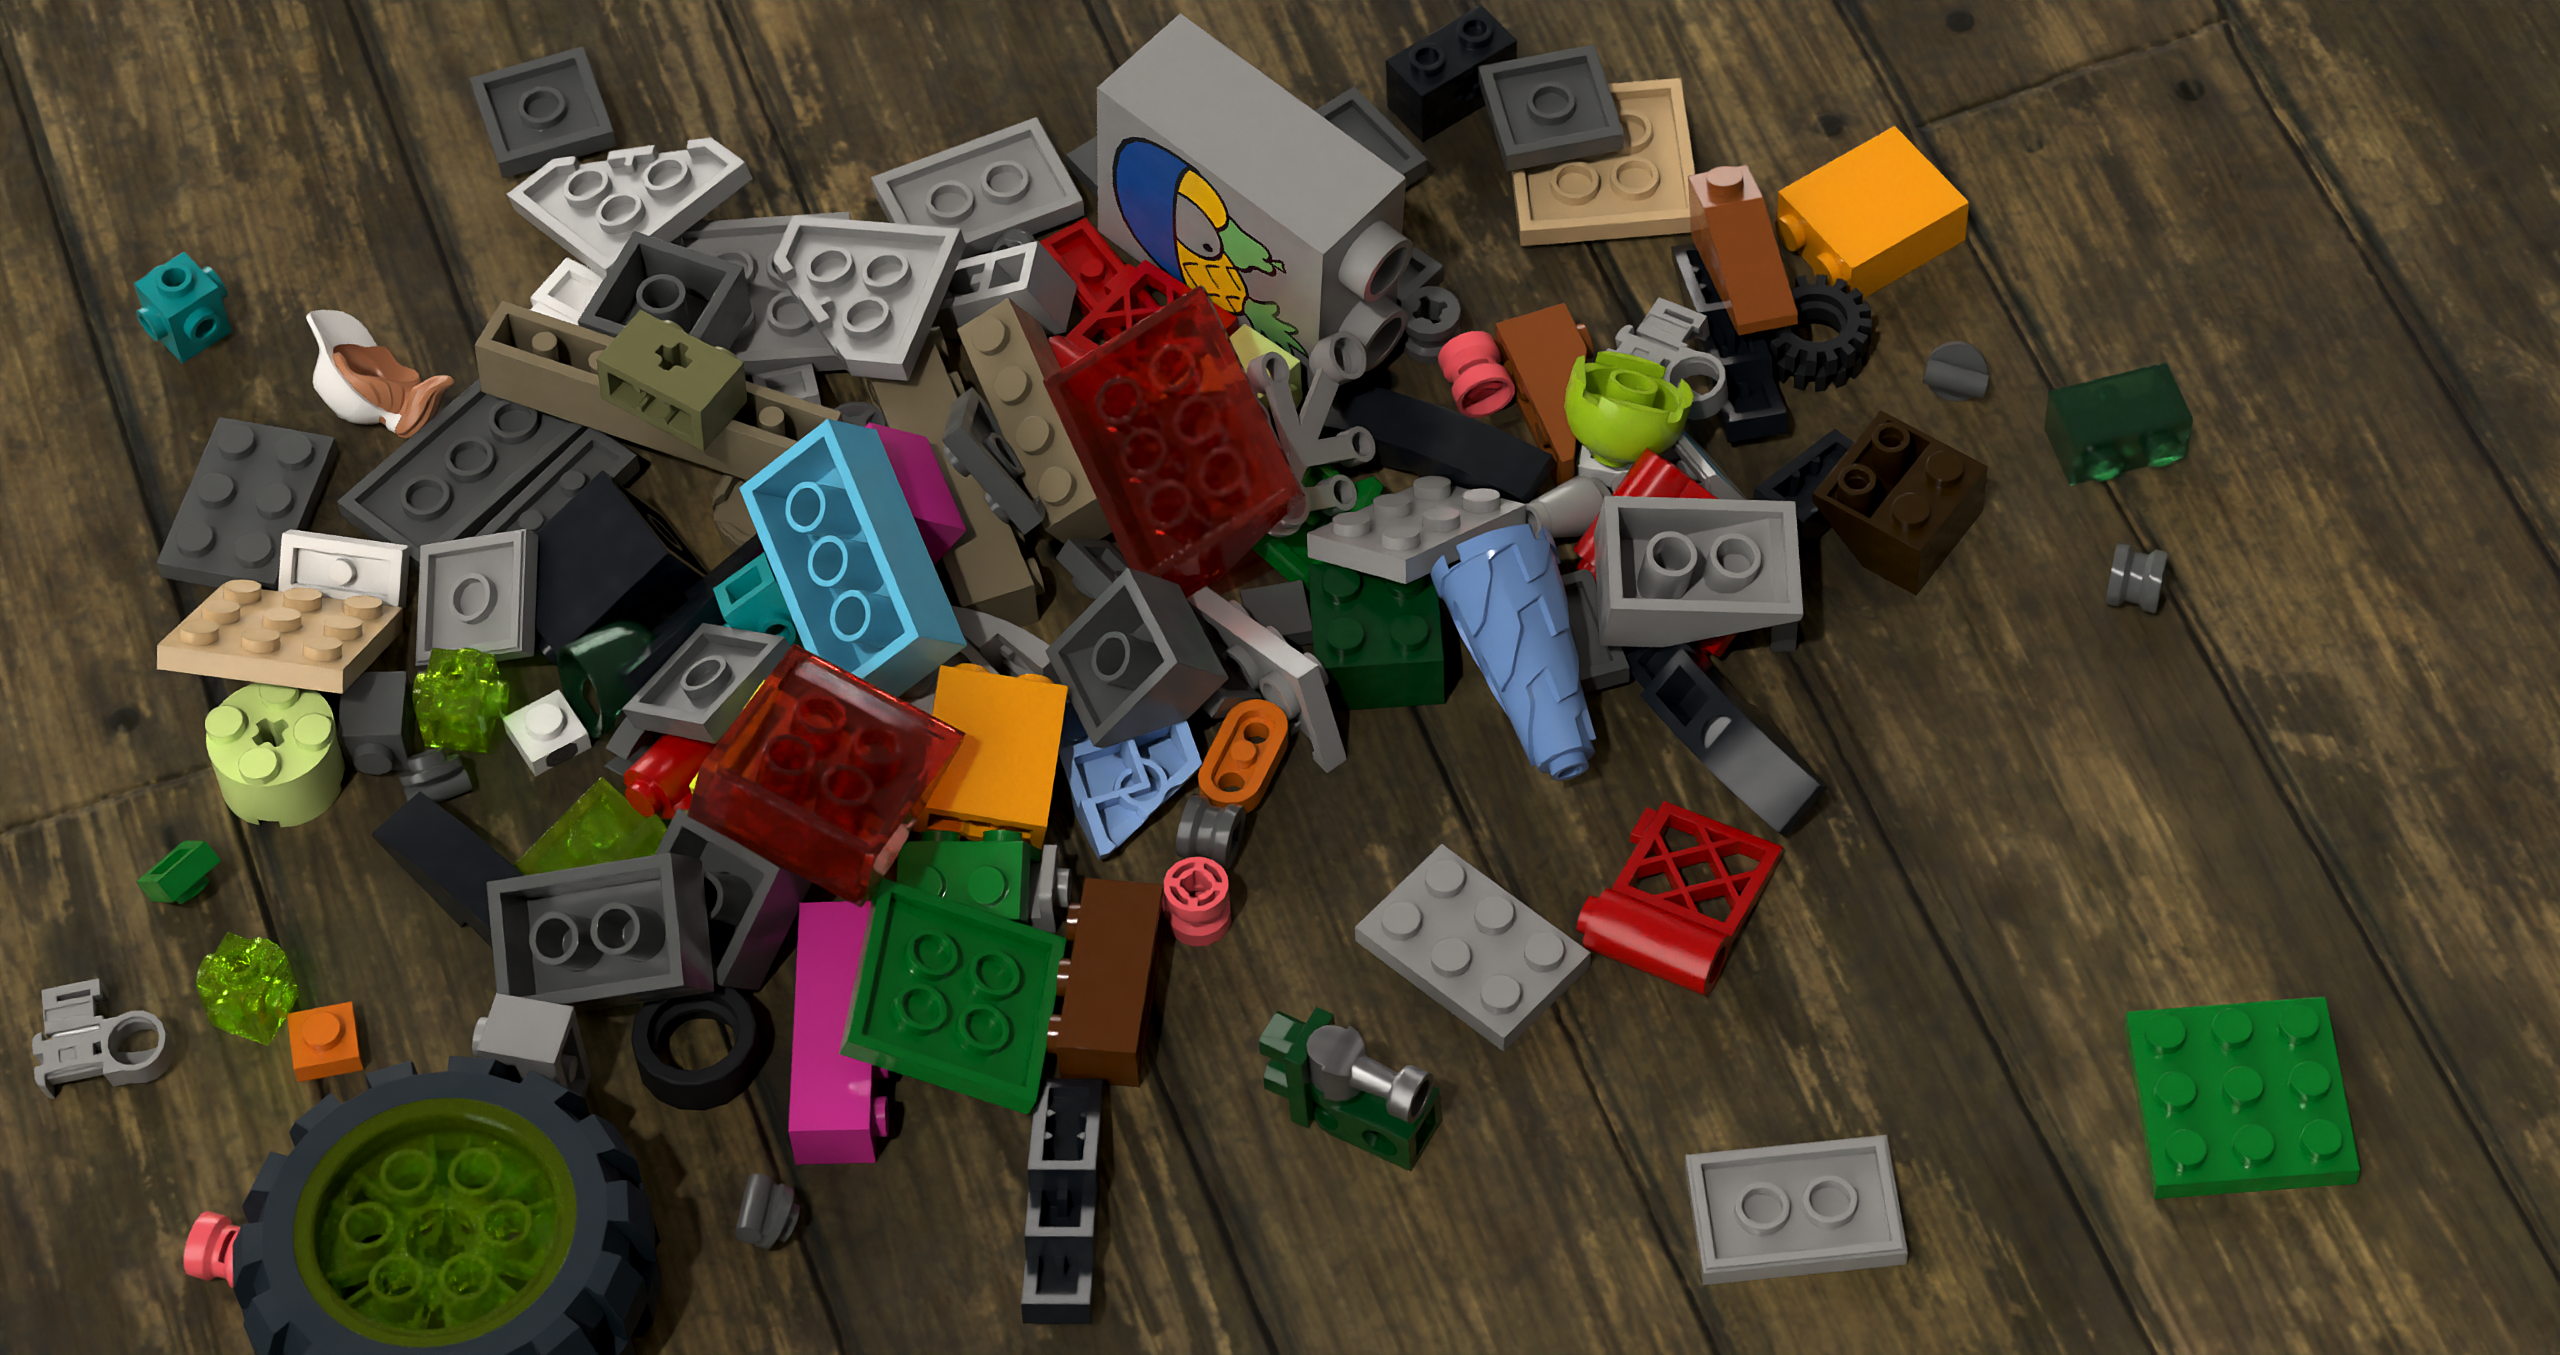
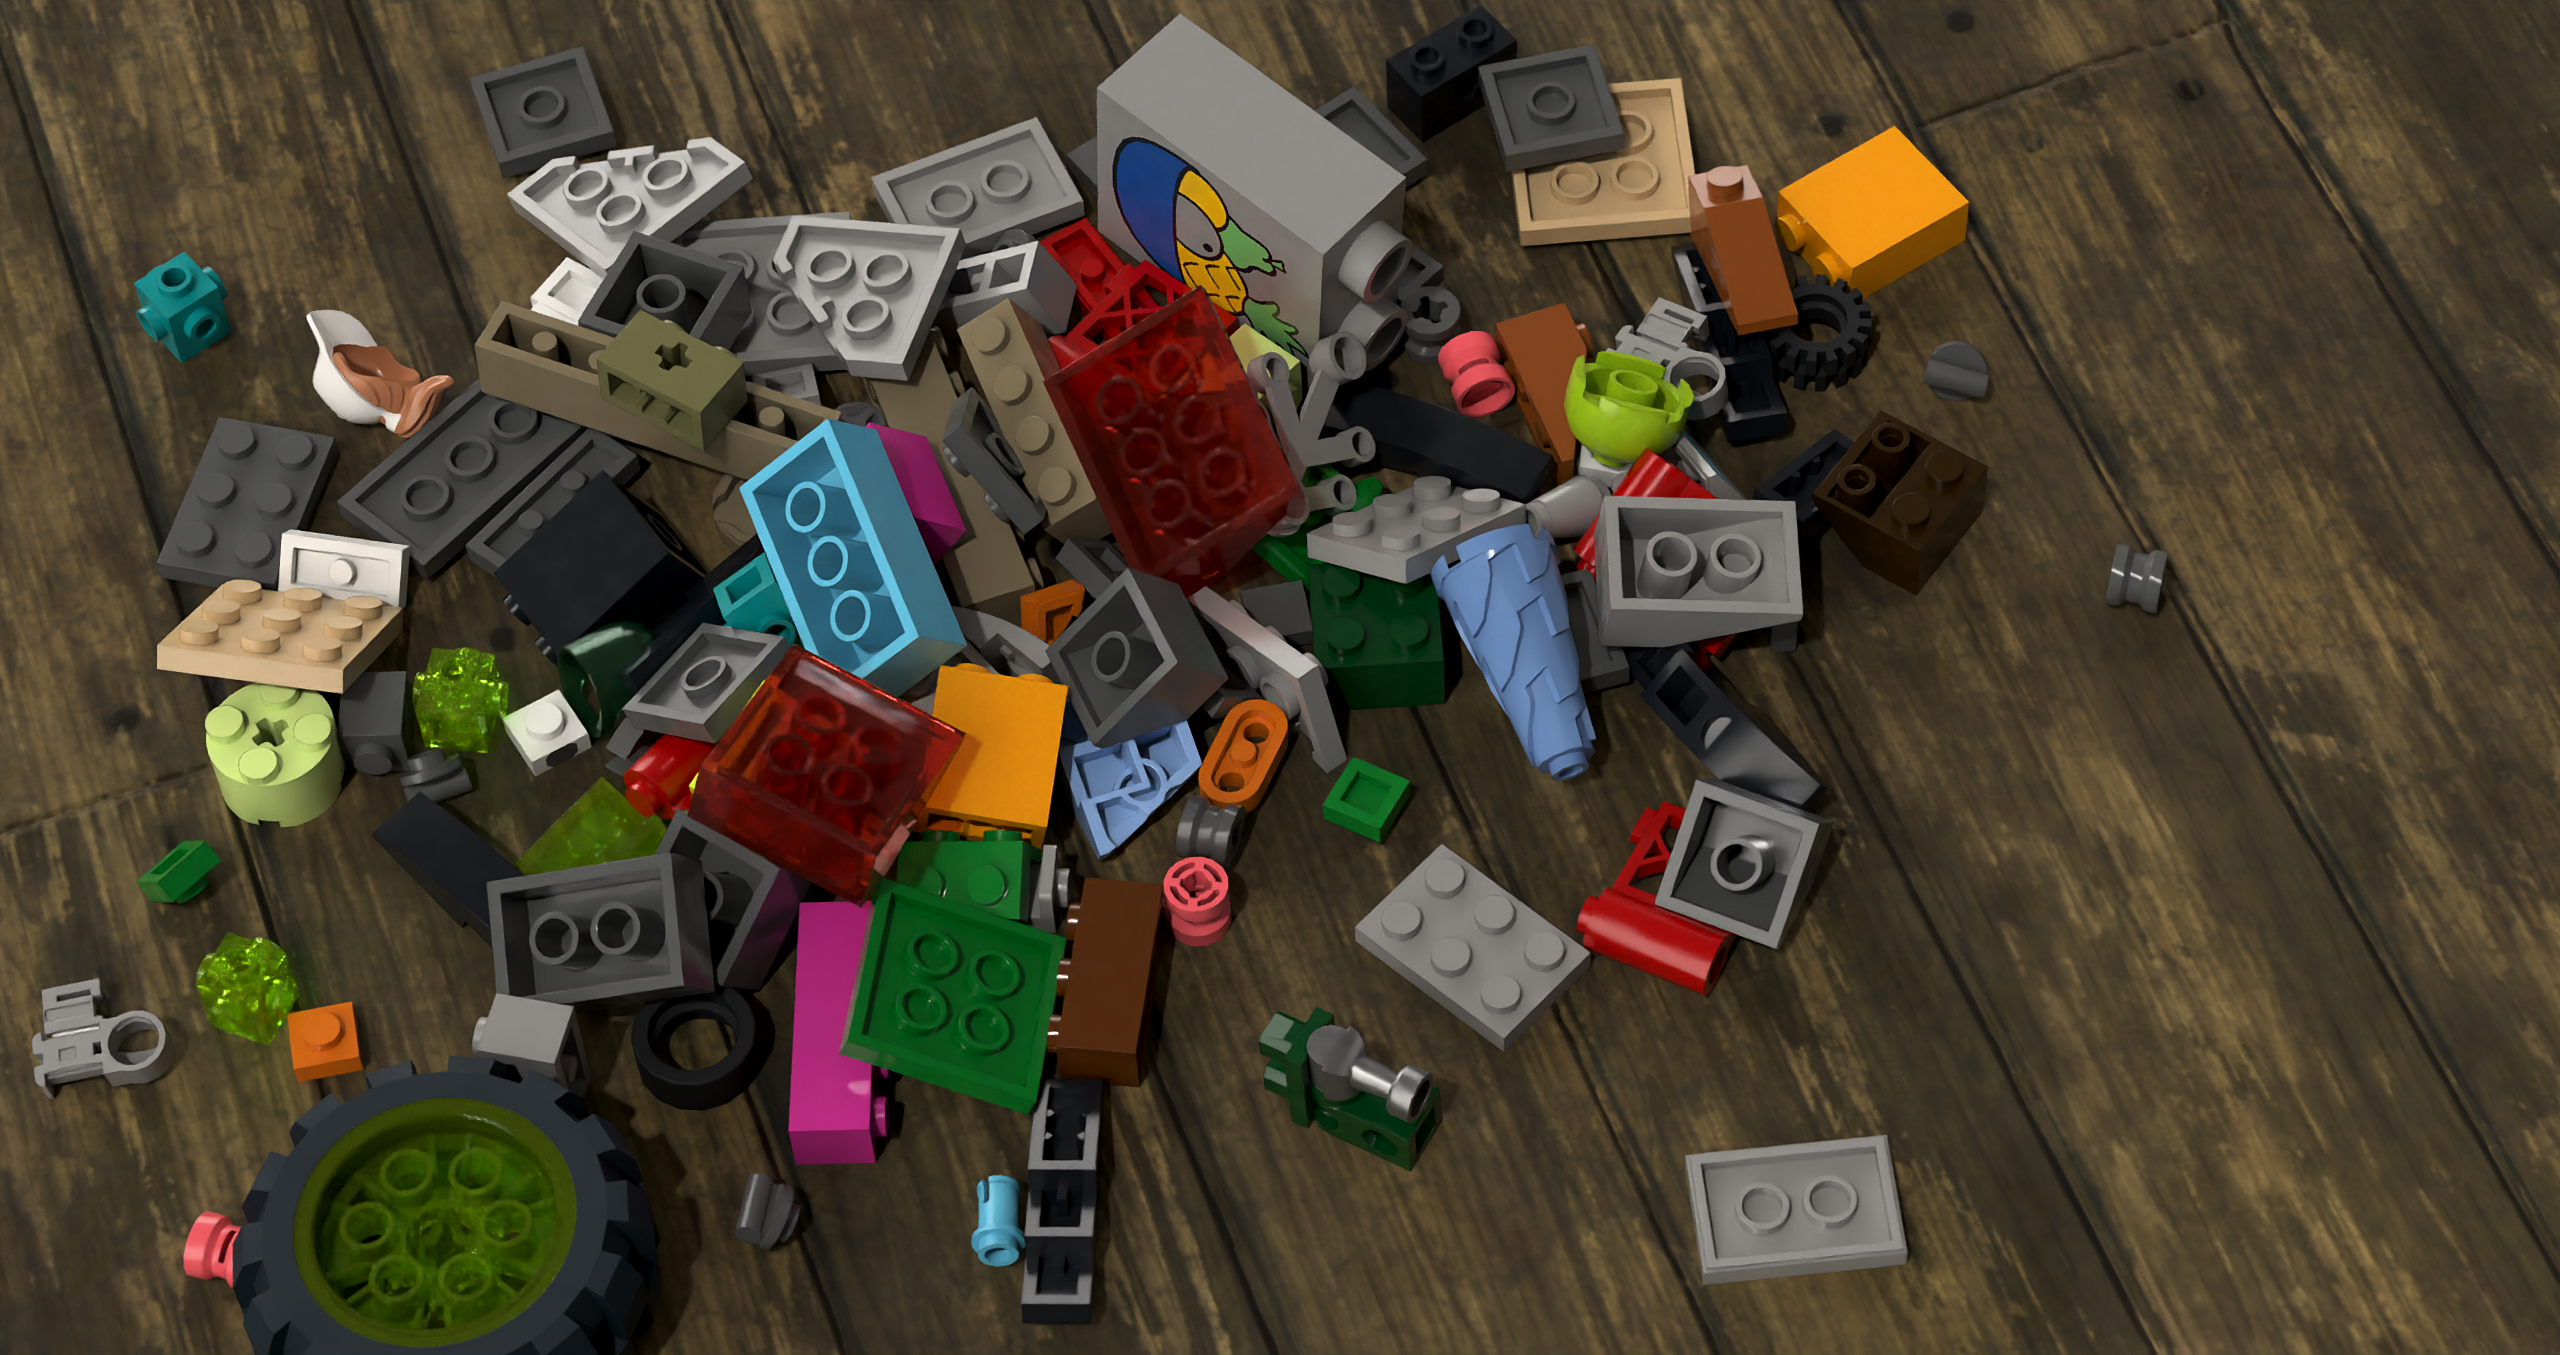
(478, 595): light grey tile -> none
(998, 1231): none -> medium azure pin
(1050, 609): none -> orange tile
(1366, 799): none -> green plate
(1743, 861): none -> dark grey slope
(2118, 424): clear green brick -> none
(2241, 1098): green plate -> none

